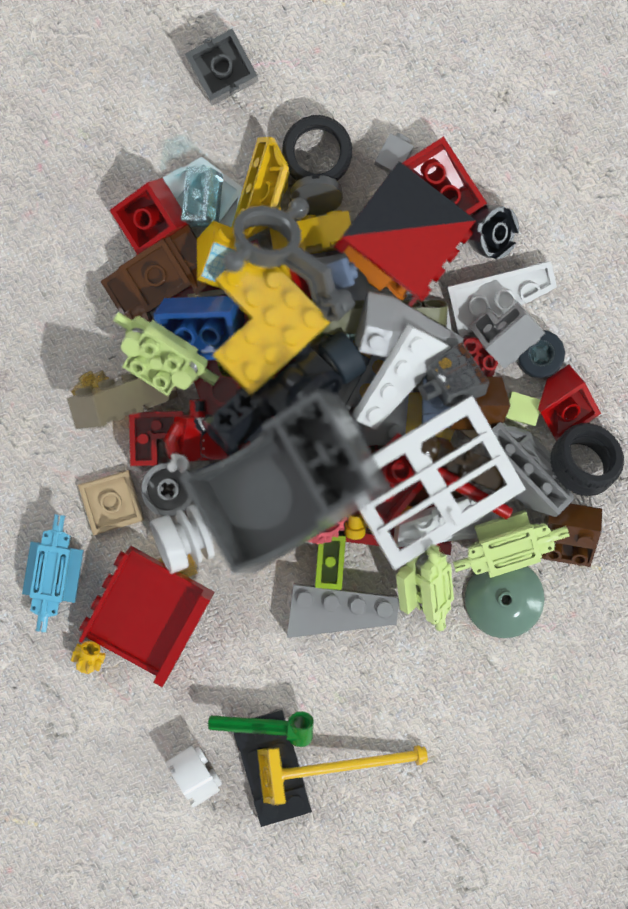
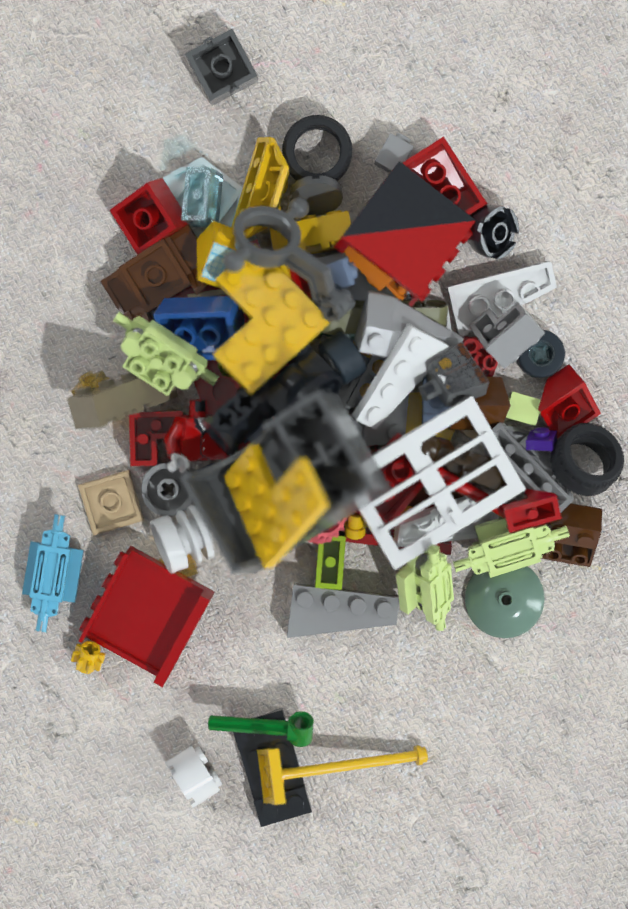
(271, 511): none -> yellow plate
(535, 510): none -> red slope
(541, 439): none -> dark purple plate

